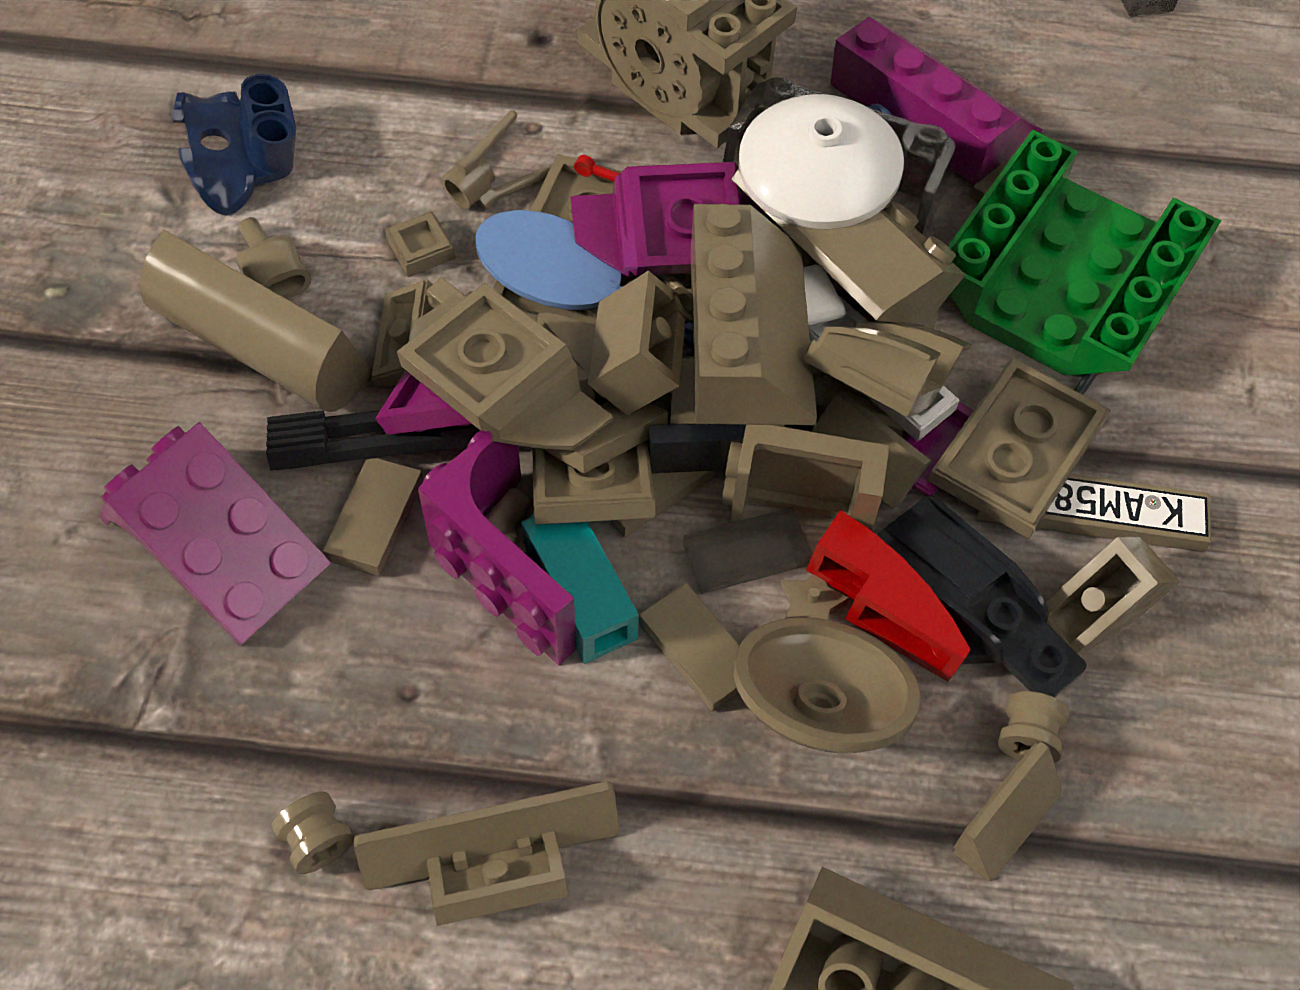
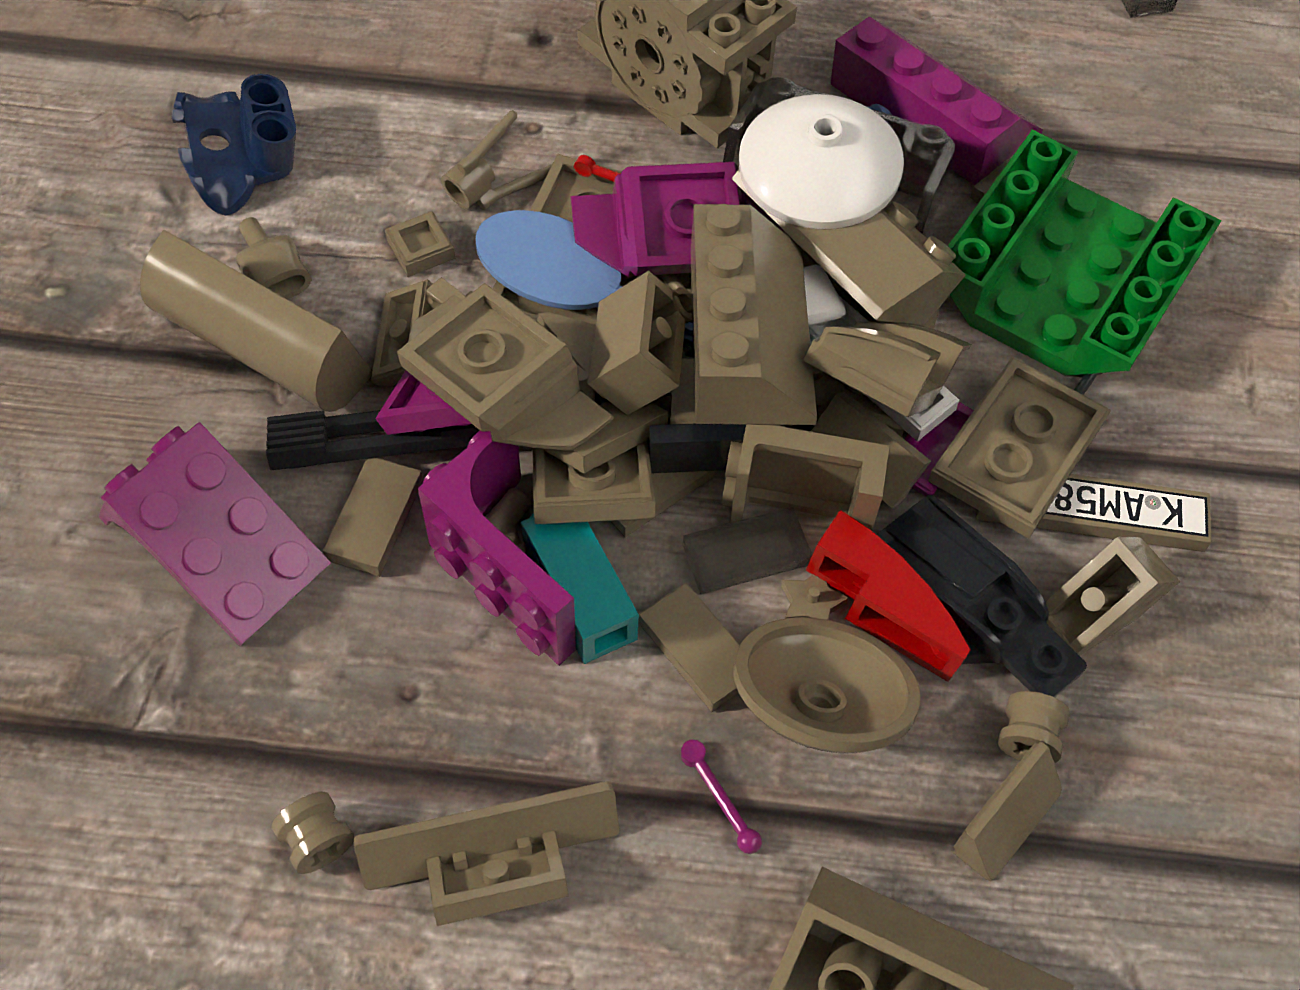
(693, 755): none -> magenta hinge

